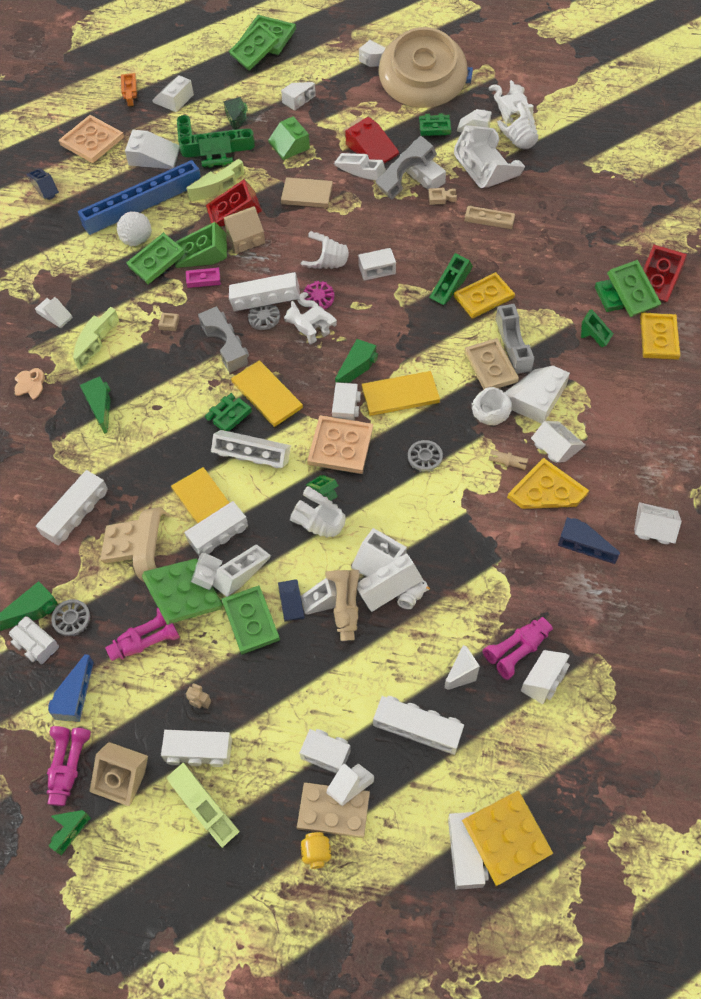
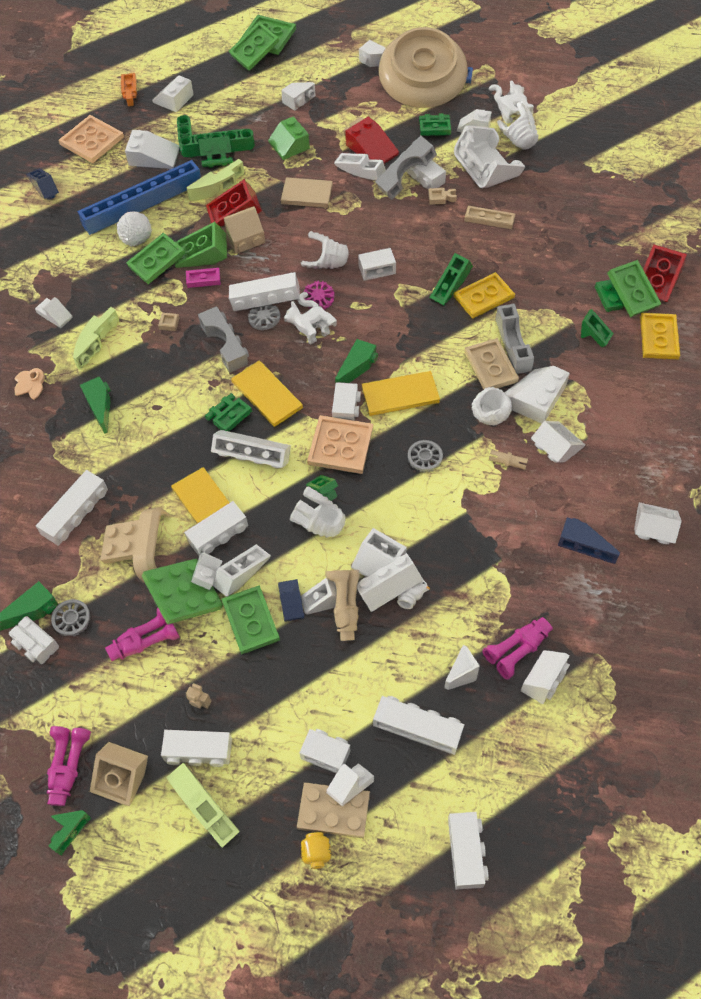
(71, 694): blue slope -> none
(235, 112): clear green slope -> none
(507, 837): yellow plate -> none
(547, 488): yellow plate -> none

